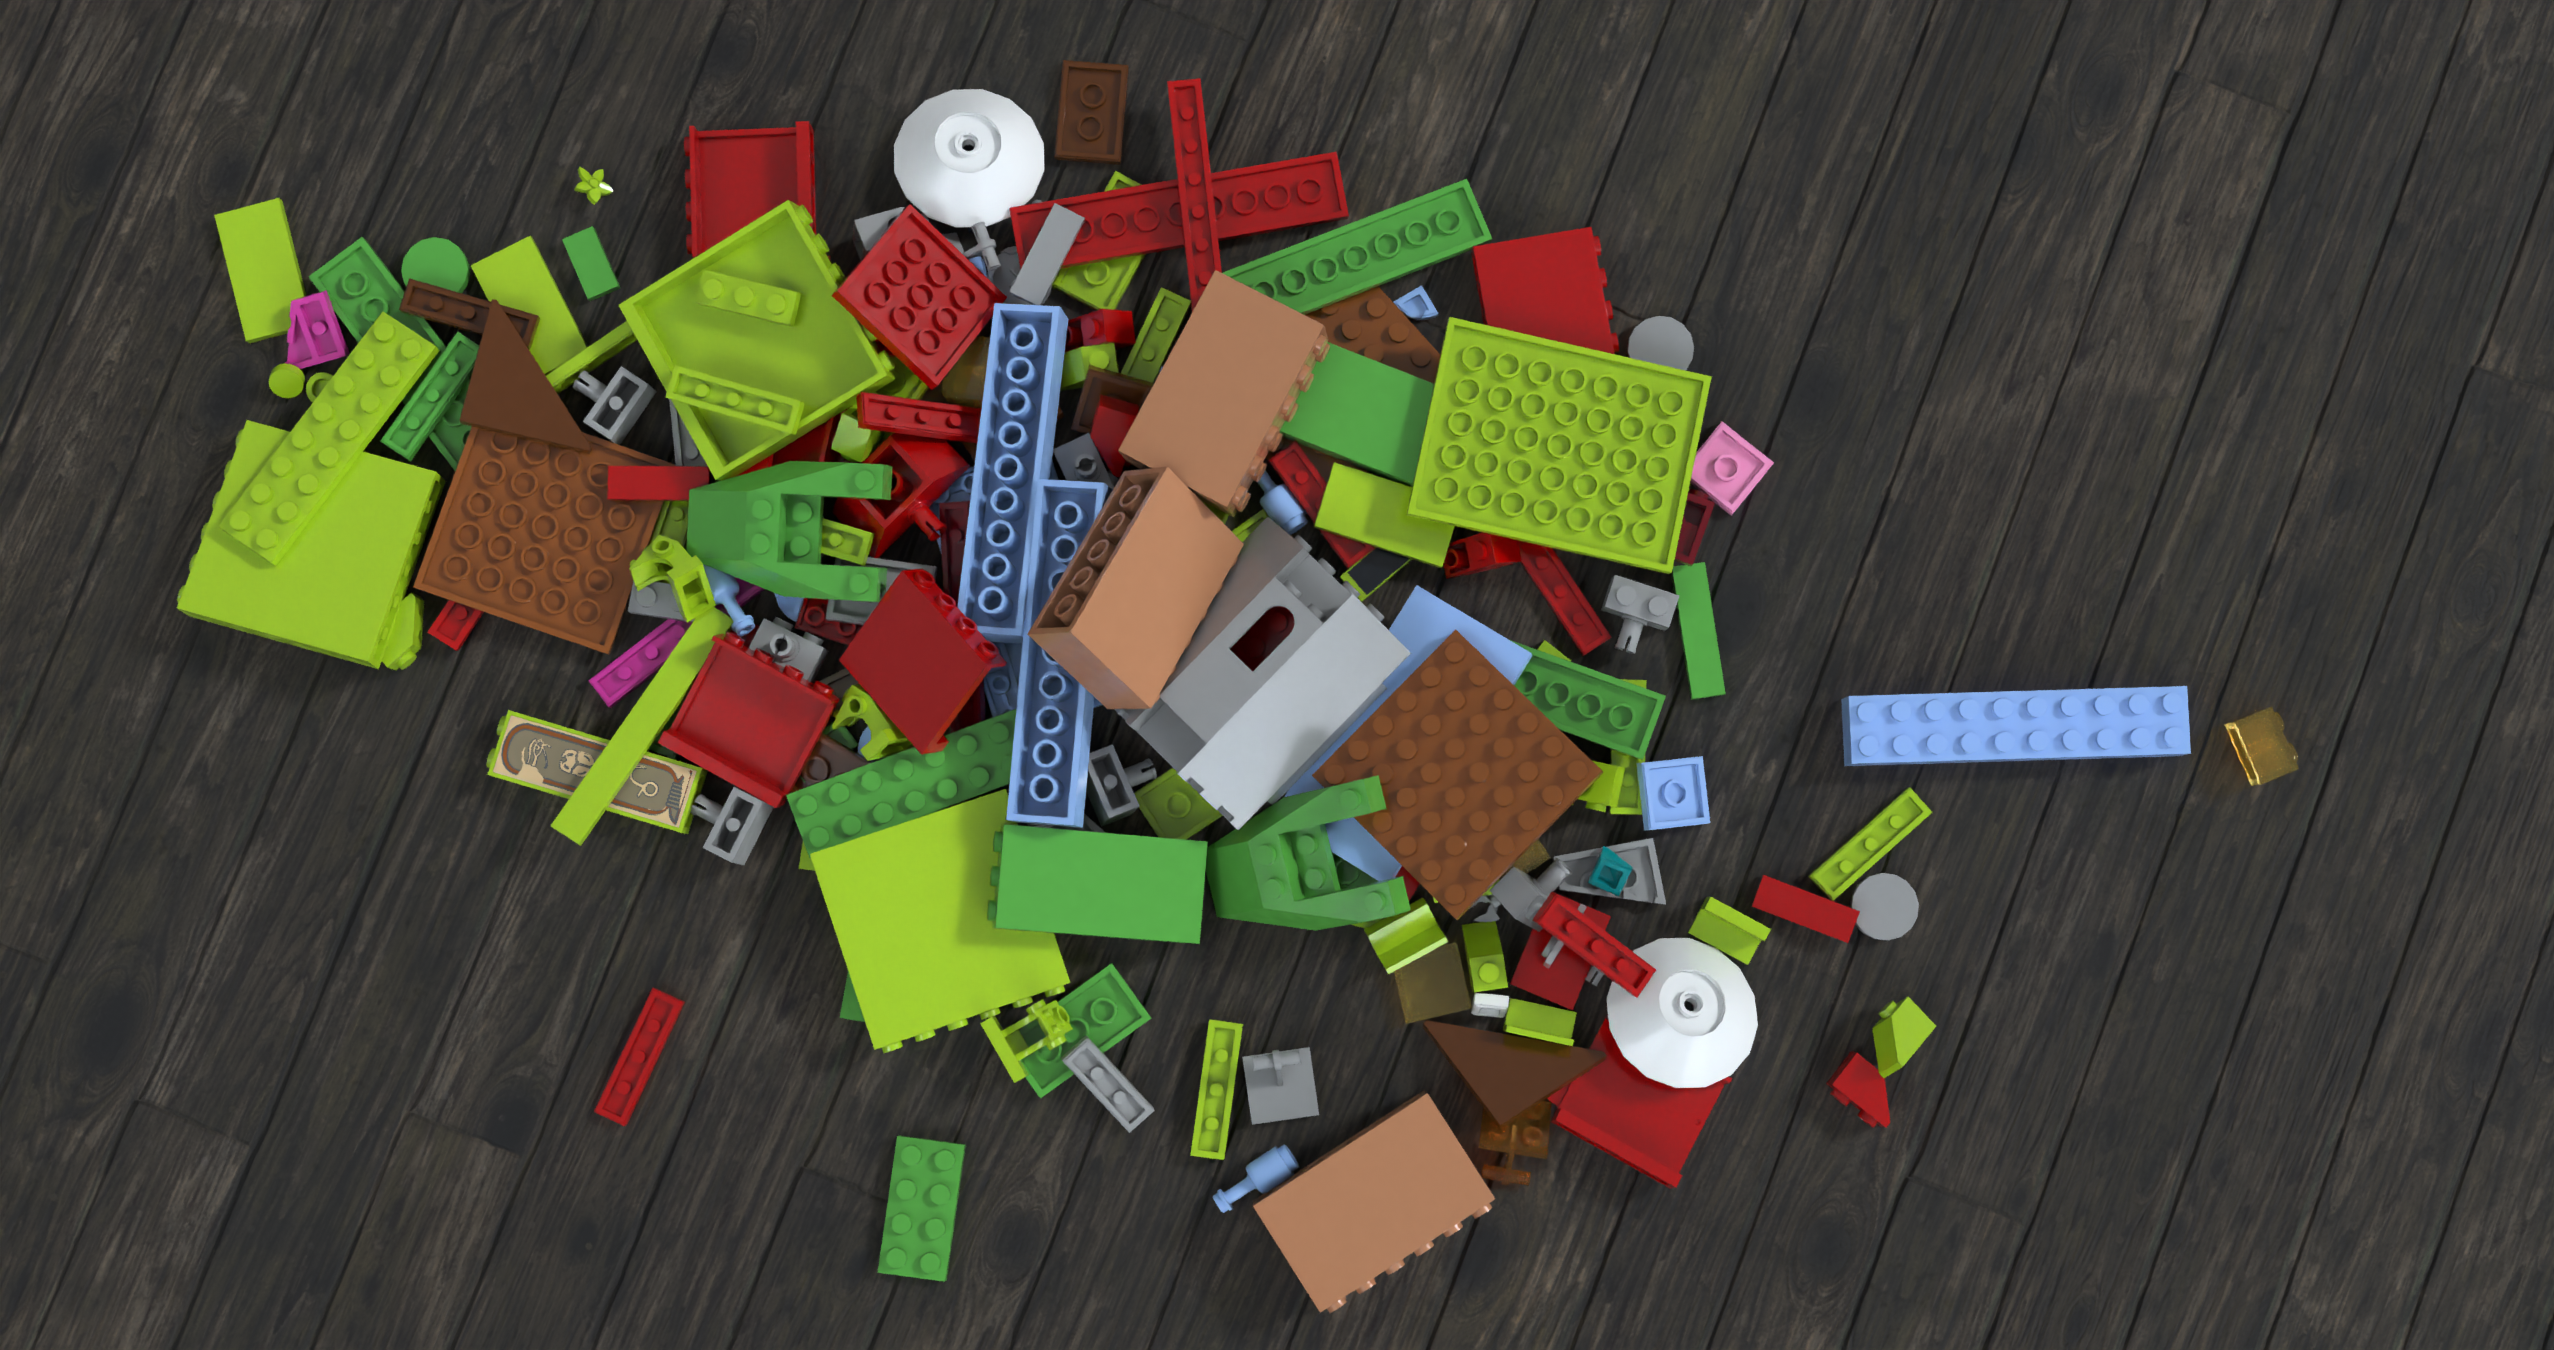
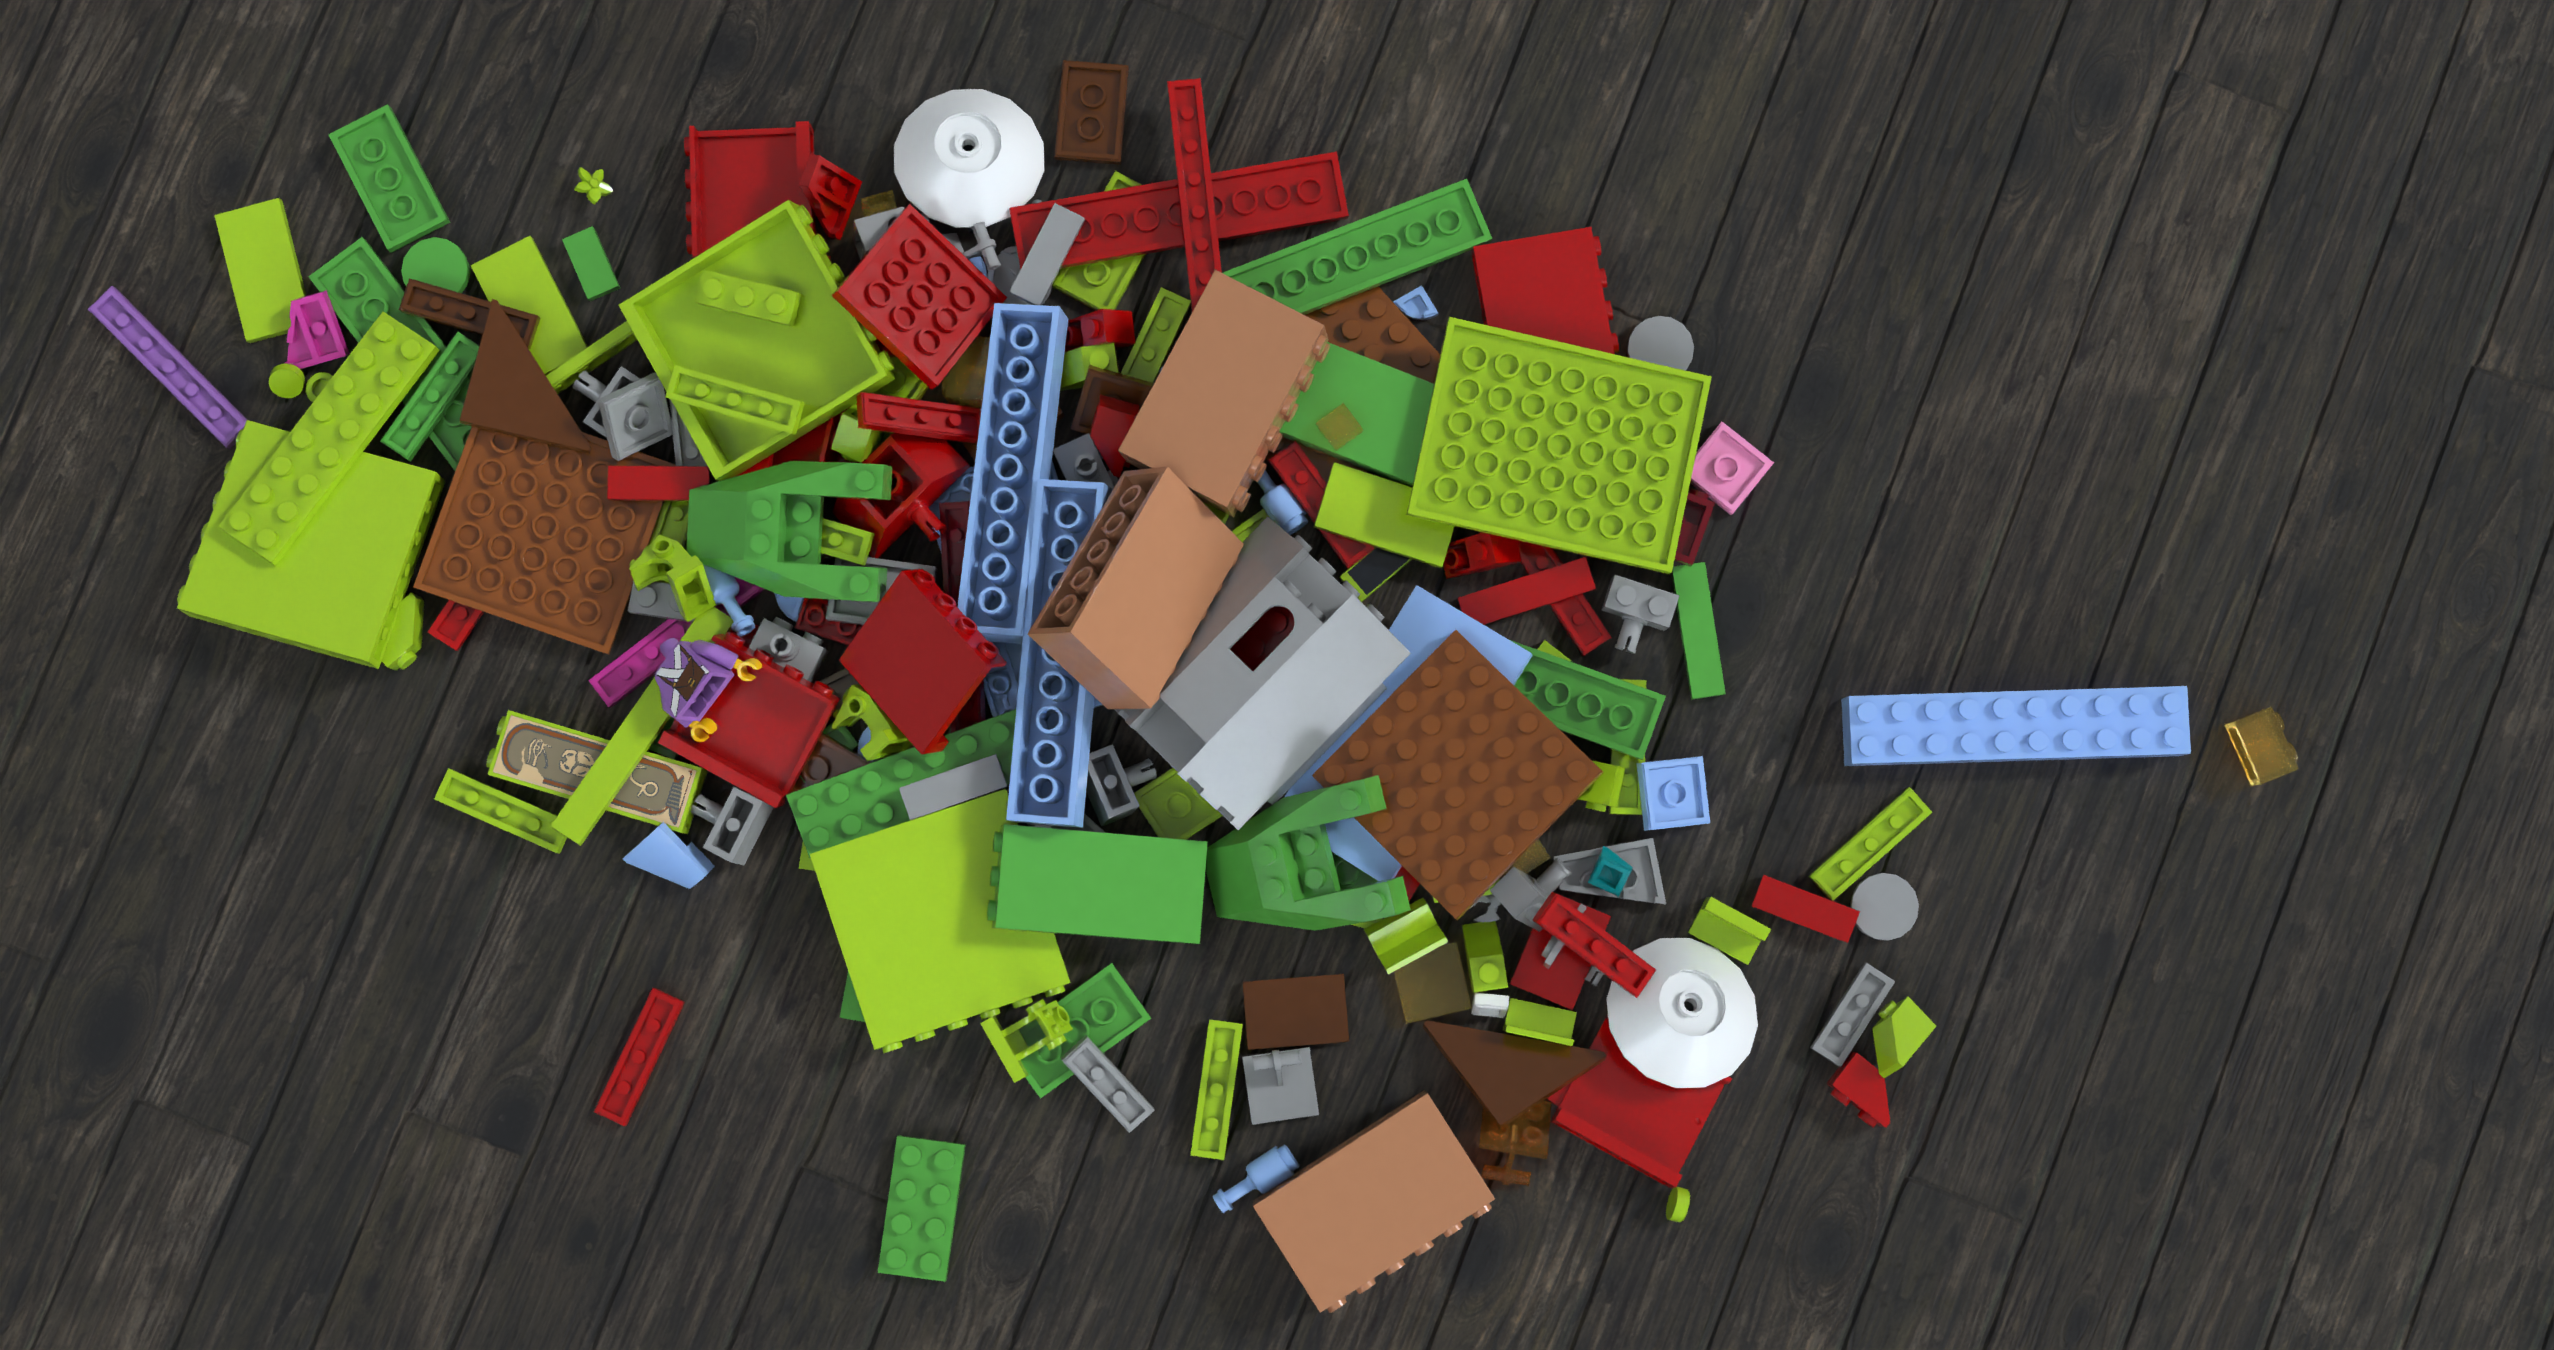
(169, 366): none -> medium lavender tile
(389, 178): none -> bright green plate
(500, 810): none -> lime plate
(635, 416): none -> light grey tile
(670, 858): none -> light blue slope
(694, 679): none -> medium lavender torso
(829, 193): none -> red wing
(878, 203): none -> clear yellow plate
(953, 787): none -> light grey tile
(1295, 1011): none -> reddish brown tile
(1339, 427): none -> clear yellow plate
(1529, 592): none -> red tile
(1678, 1204): none -> lime tile
(1852, 1014): none -> light grey plate

